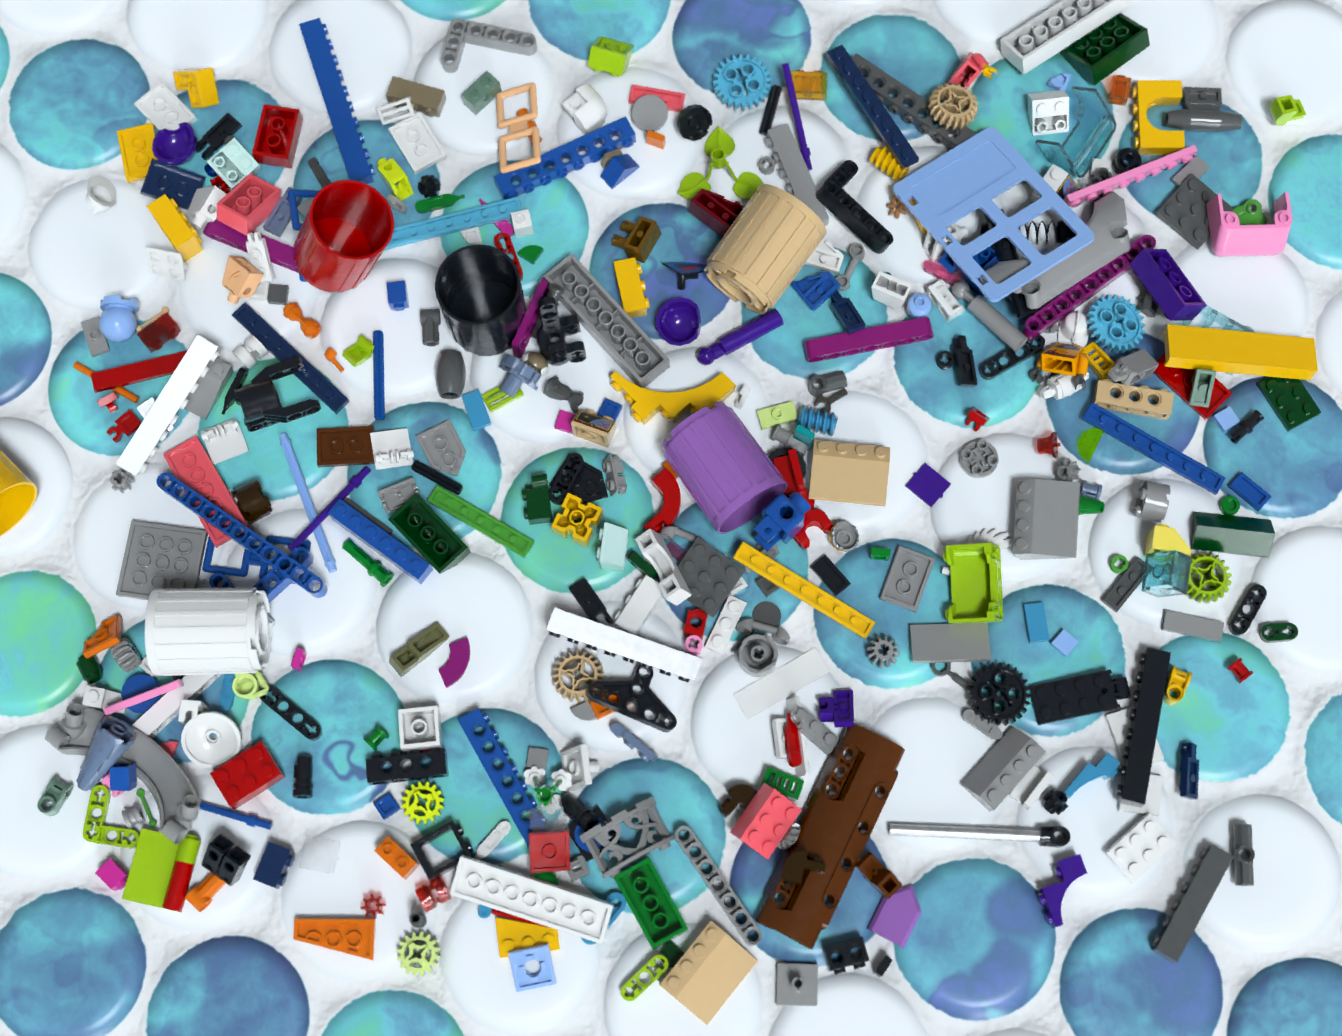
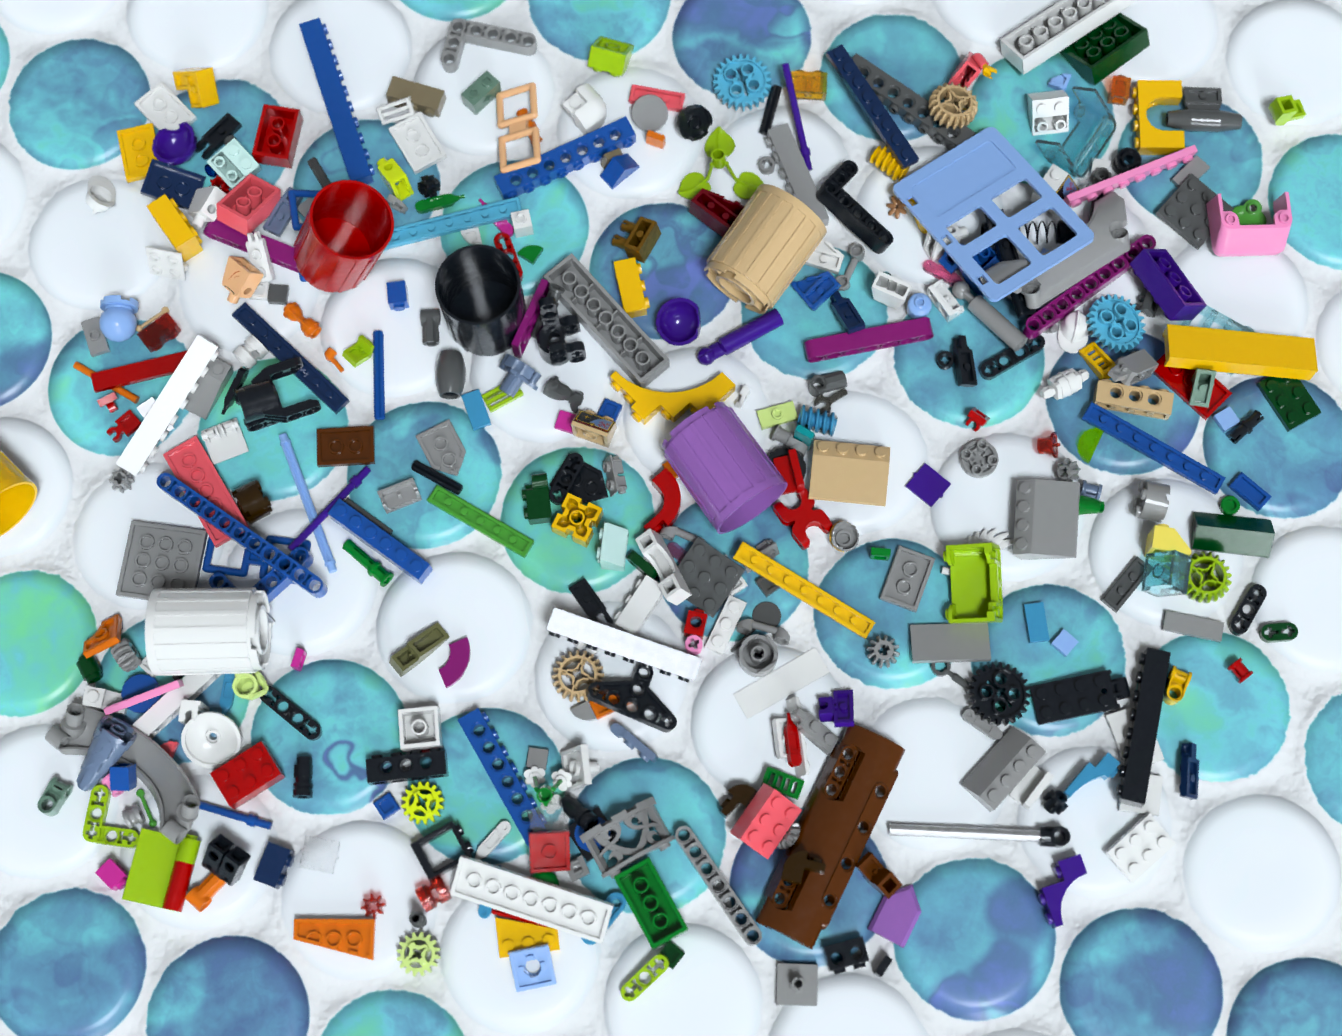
(376, 737): green bush -> none
(391, 449): white hinge -> none
(396, 857): orange brick -> none
(429, 534): dark green slope -> none
(536, 361): dark tan hair -> none
(686, 271): shield -> none
(708, 973): tan slope -> none
(775, 527): blue piece -> none
(830, 575): black tile -> none
(1065, 360): light orange torso -> none
(1122, 559): bright green bush -> none
(1192, 903): dark grey brick -> none
(1243, 868): dark grey piece -> none

